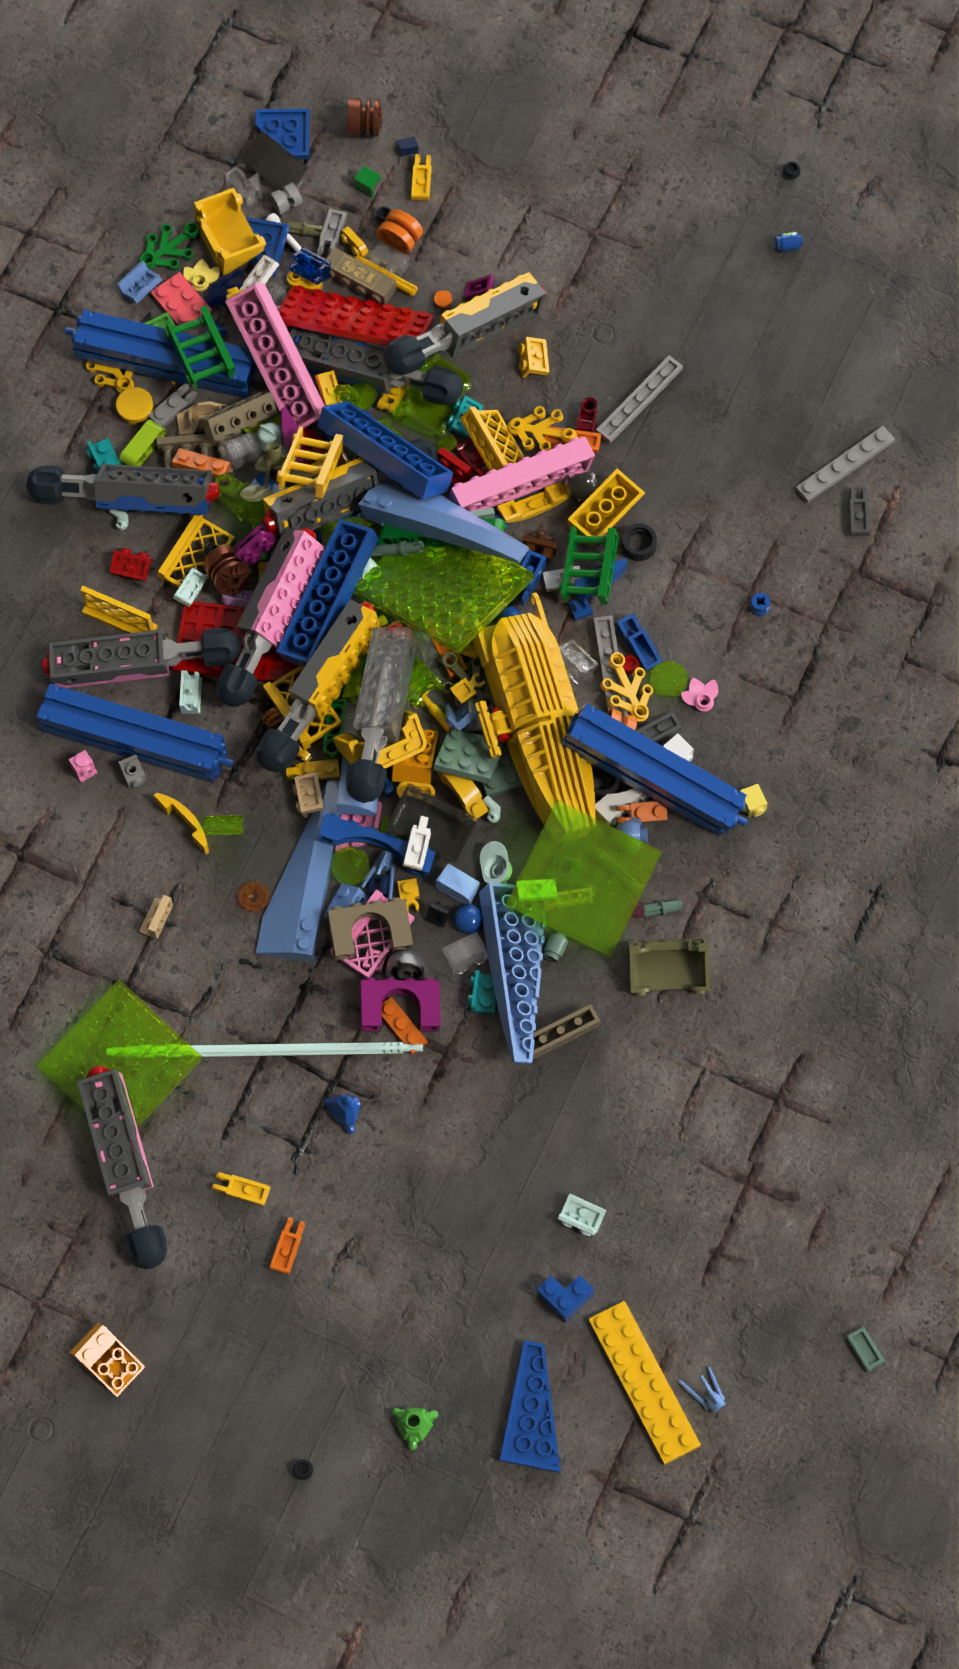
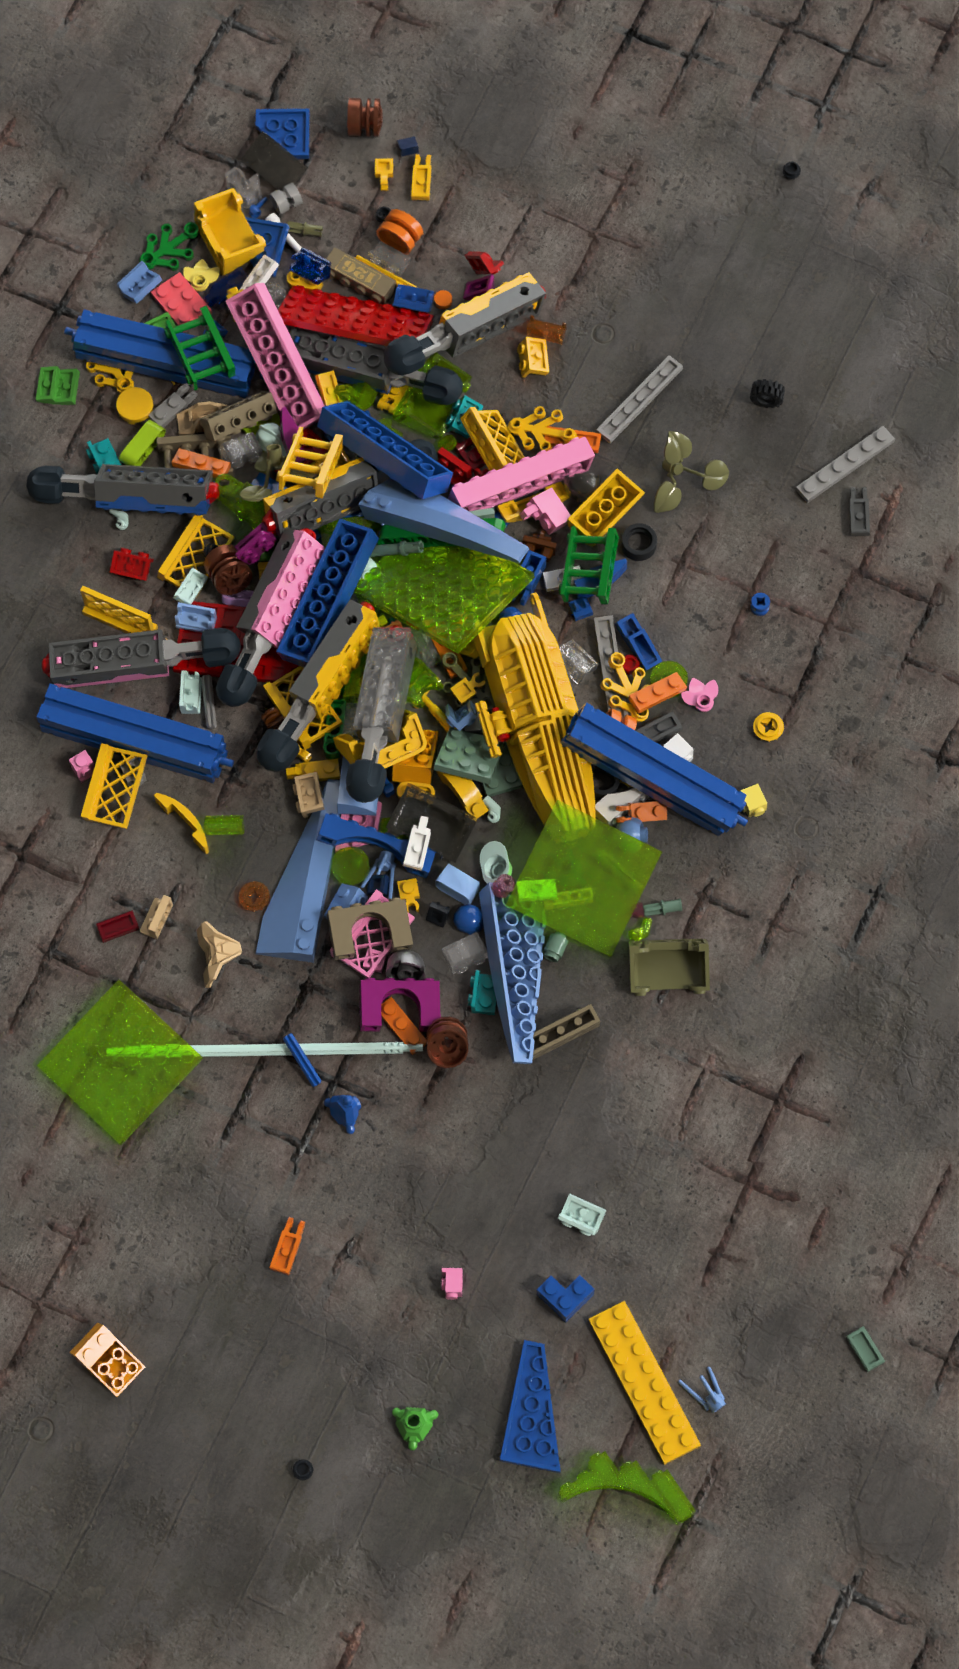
(57, 385): none -> bright green slope
(98, 781): none -> yellow fence
(117, 926): none -> dark red tile
(122, 1159): dark grey piece -> none
(195, 617): none -> light blue hinge
(209, 704): none -> light grey axle
(218, 950): none -> tan piece
(243, 1189): yellow hinge -> none
(255, 209): none -> blue hand
(302, 1060): none -> blue axle
(332, 230): light grey hinge -> none
(356, 244): yellow plate -> none
(366, 181): green panel -> none
(384, 170): none -> yellow plate
(413, 298): none -> blue hinge
(447, 1052): none -> copper wheel
(452, 1283): none -> bright pink brick
(482, 263): none -> red bracket
(498, 886): none -> clear pink wheel
(545, 330): none -> clear orange hinge
(548, 510): none -> bright pink hinge
(587, 418): dark red piece -> none
(631, 1478): none -> clear neon green arch
(641, 932): none -> clear neon green arm
(657, 692): none -> orange plate
(677, 448): none -> olive plant
(765, 719): none -> yellow gear
(767, 393): none -> black tyre
(788, 241): blue brick -> none

